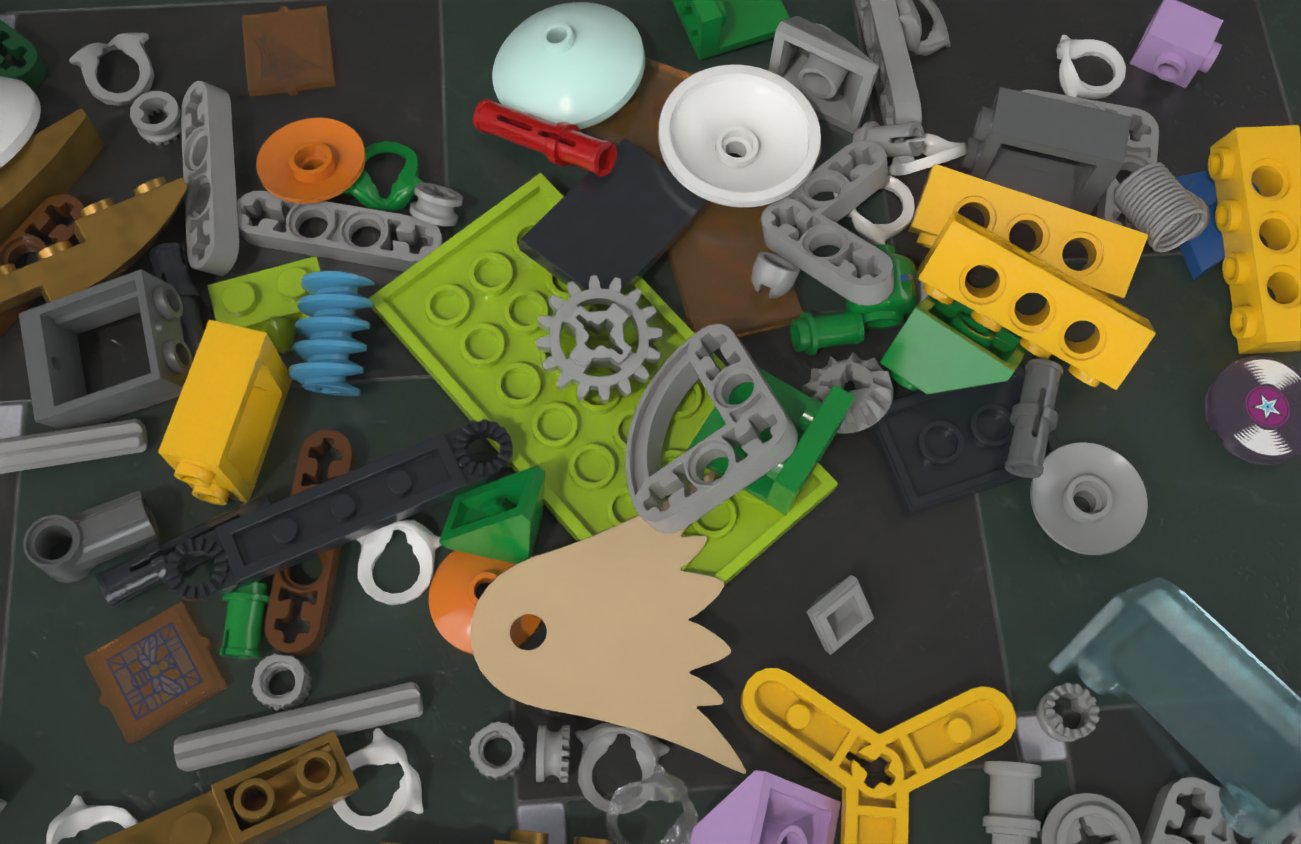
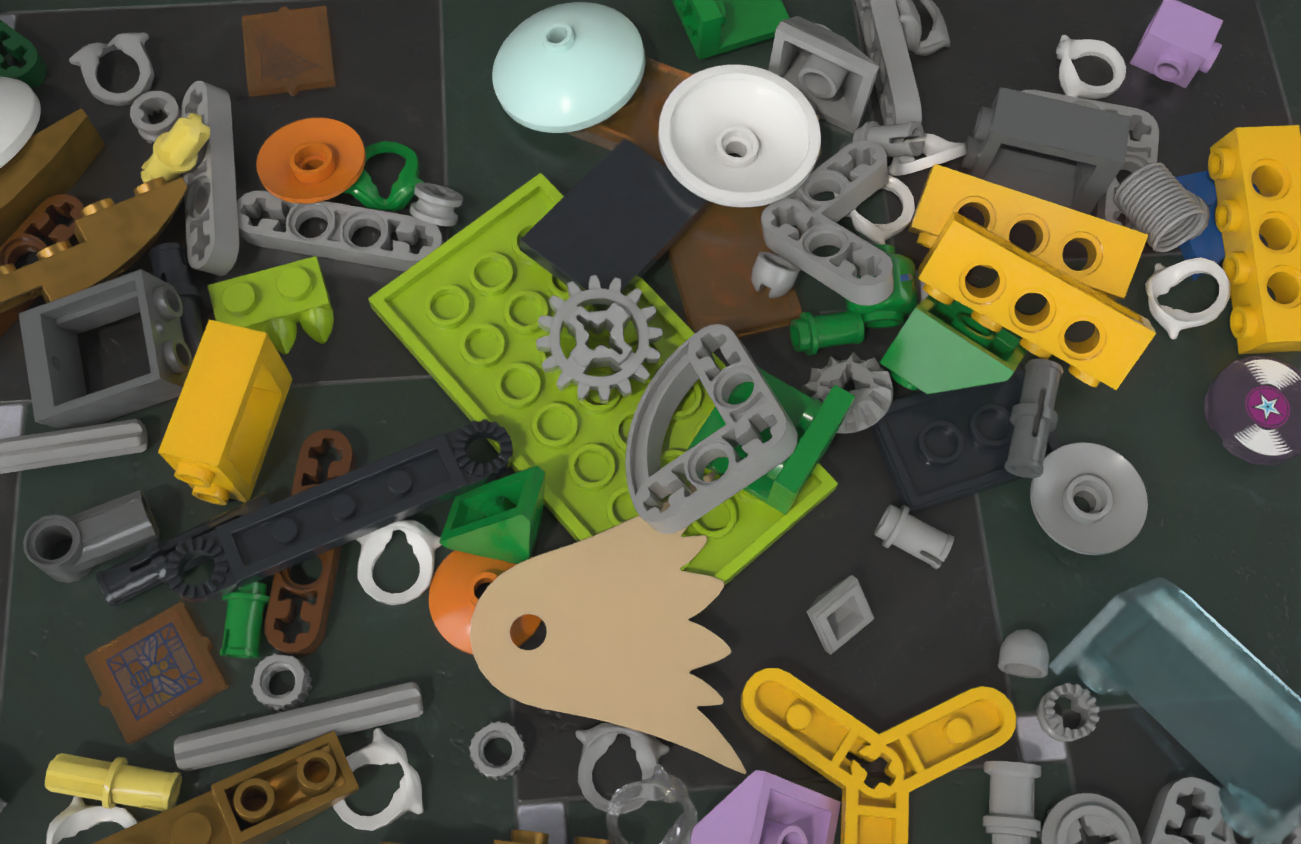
(113, 782): none -> light yellow axle
(176, 150): none -> light yellow axle
(329, 332): dark azure piece -> none
(551, 753): light grey bush -> none
(560, 142): red pin -> none
(913, 536): none -> light grey pin
(1024, 655): none -> light grey hinge
(1166, 277): none -> white piece

